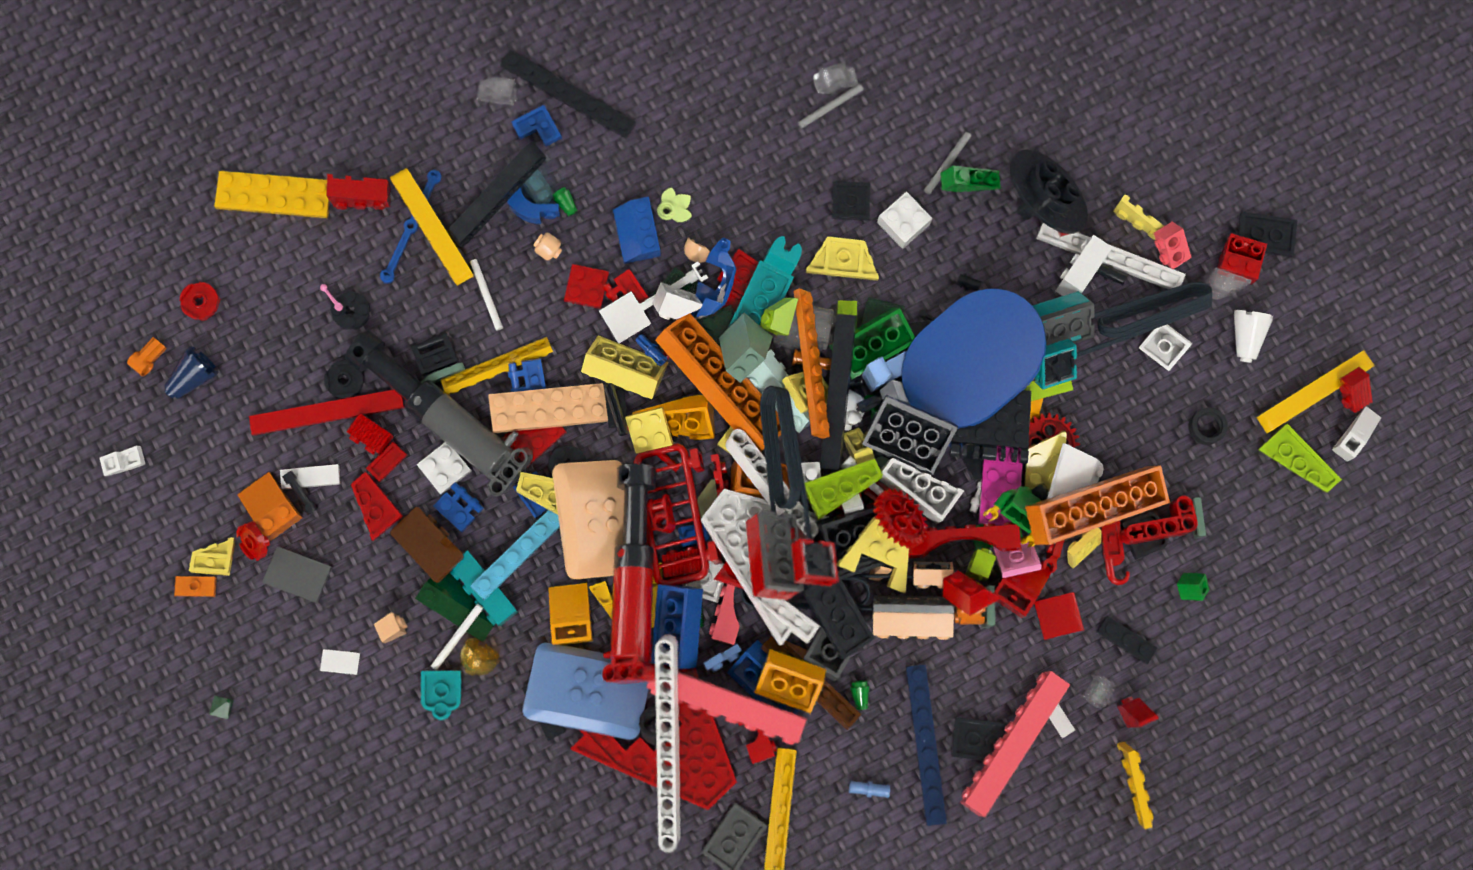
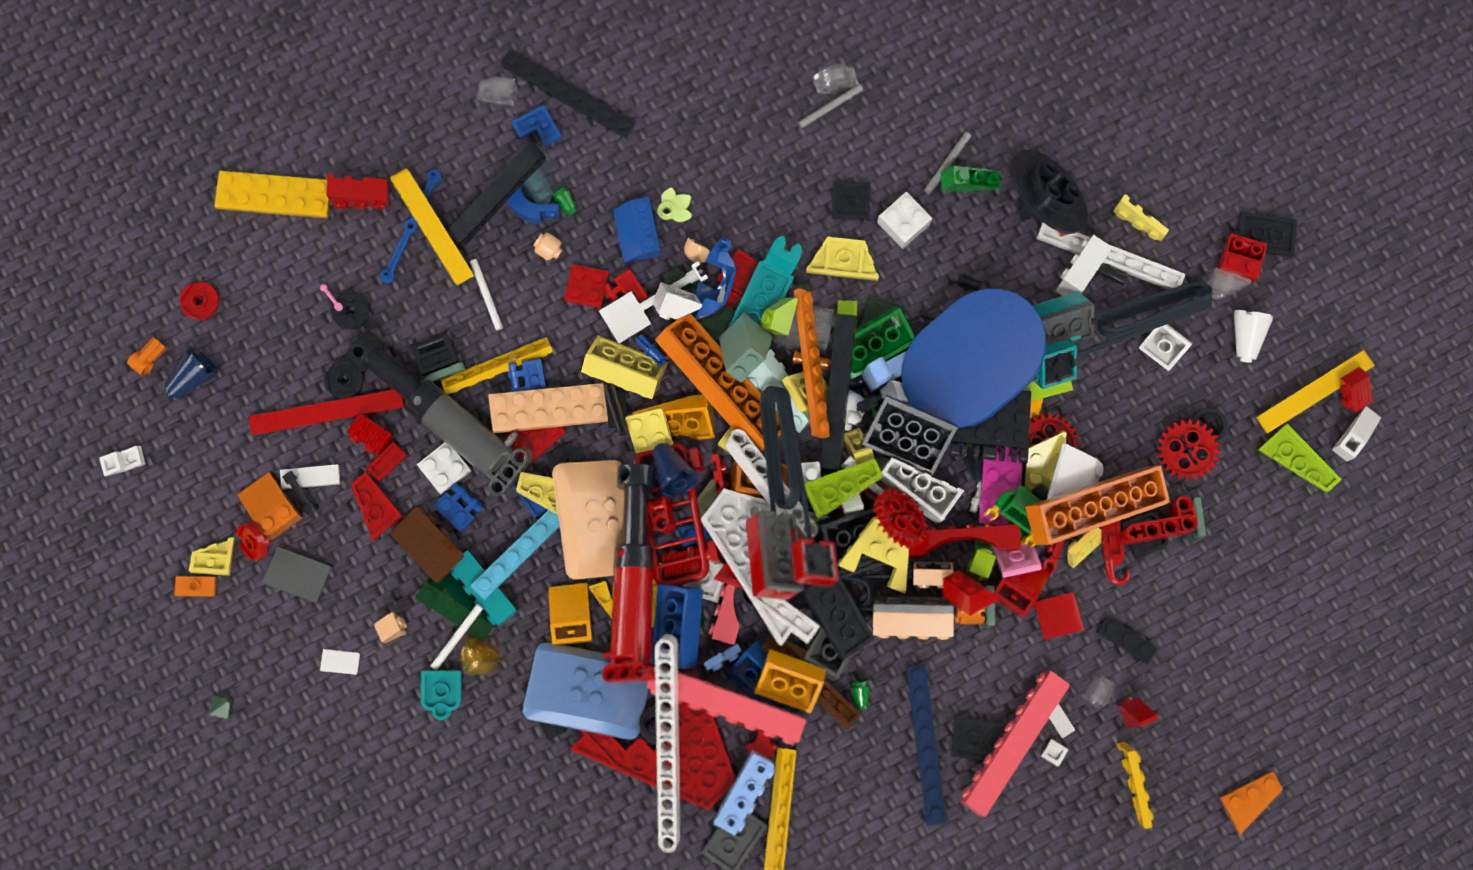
(672, 471): none -> dark blue cone
(744, 792): none -> light blue brick
(869, 789): medium blue pin -> none
(879, 570): light nougat piece -> none
(1054, 752): none -> white tile
(1172, 245): coral brick -> none
(1172, 457): none -> red gear
(1193, 586): green panel -> none
(1250, 800): none -> orange wing

